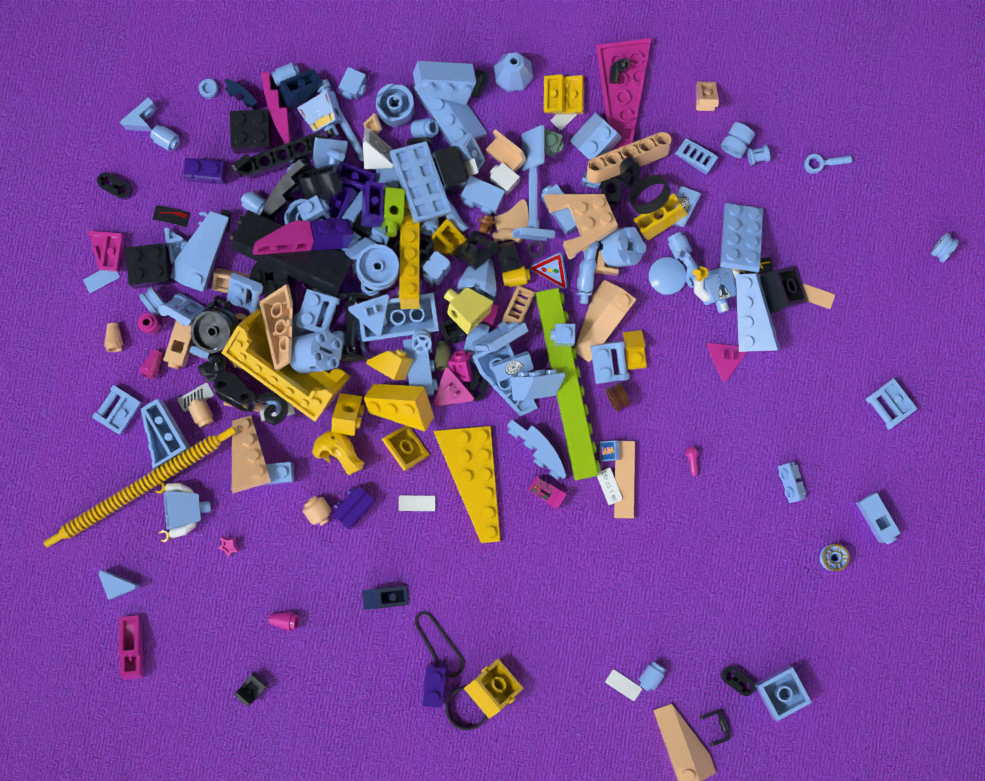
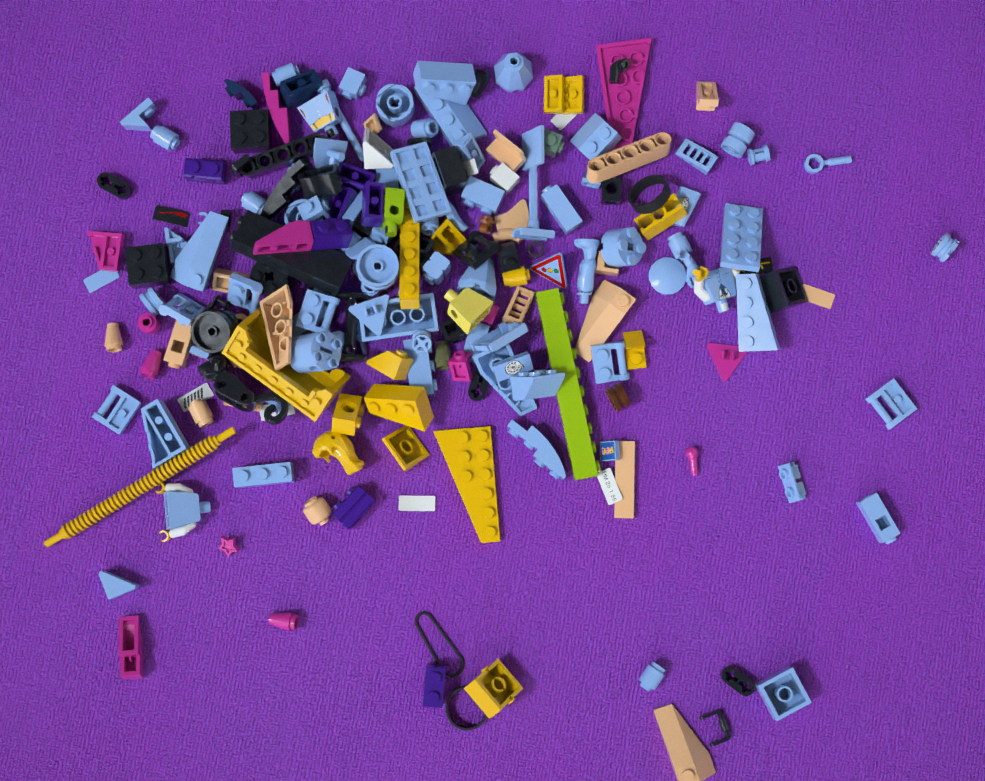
(208, 88): light blue tile -> none
(247, 457): light nougat wing -> none
(251, 689): black bracket -> none
(385, 597): dark blue slope -> none
(451, 390): dark pink piece -> none
(547, 492): dark pink leg -> none
(563, 335): light blue brick -> none
(590, 214): light nougat wing -> none
(623, 685): white sticker -> none
(630, 171): black beam -> none
(840, 552): light blue wheel -> none

